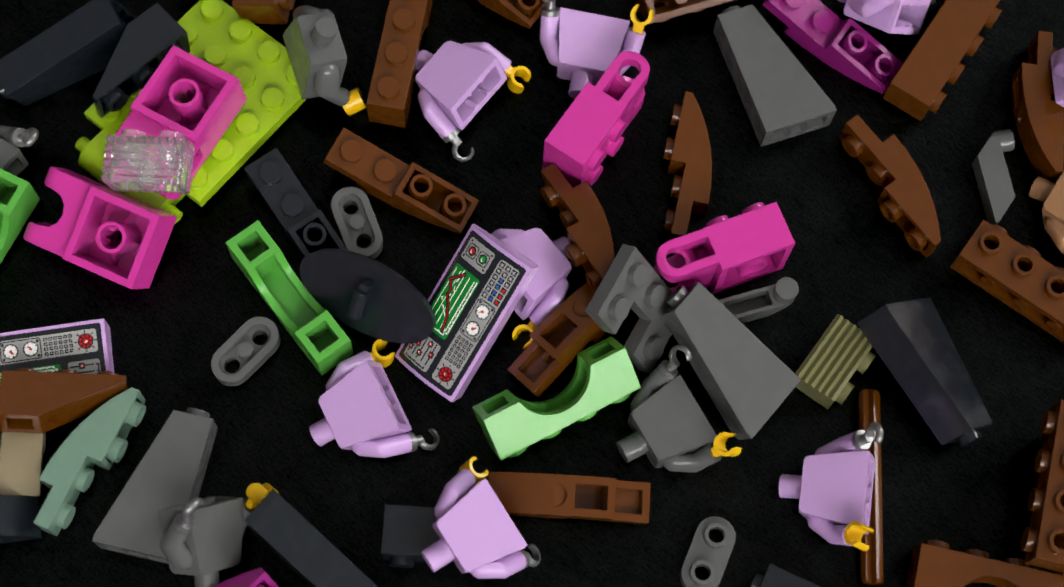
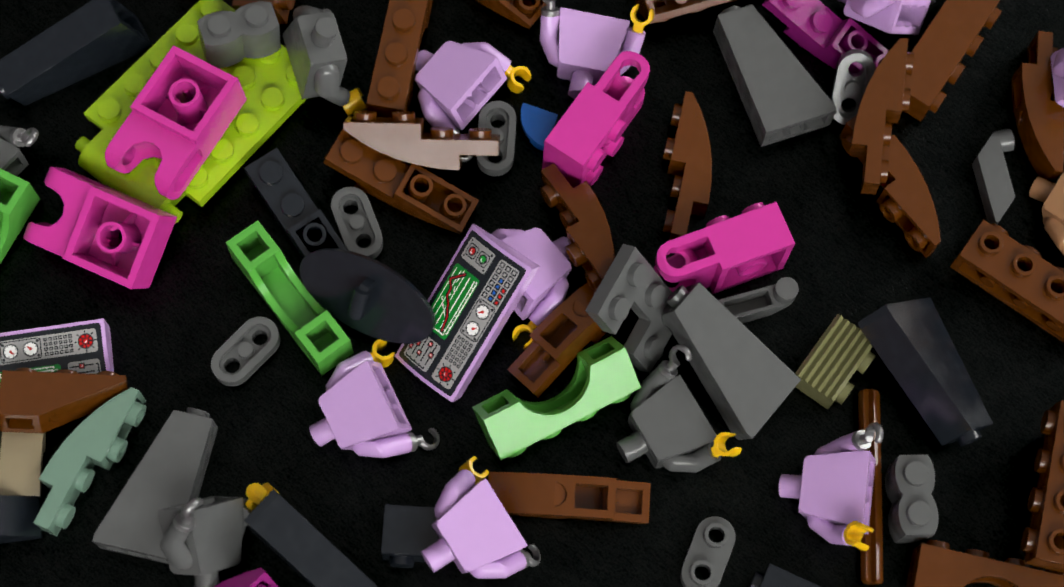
(137, 57): black slope -> none
(148, 162): clear brick -> none
(241, 34): none -> dark grey brick
(405, 139): none -> slope
(504, 112): none -> dark grey plate
(537, 124): none -> blue tile
(850, 84): none -> dark grey plate
(880, 107): none -> reddish brown slope
(913, 508): none -> dark grey brick

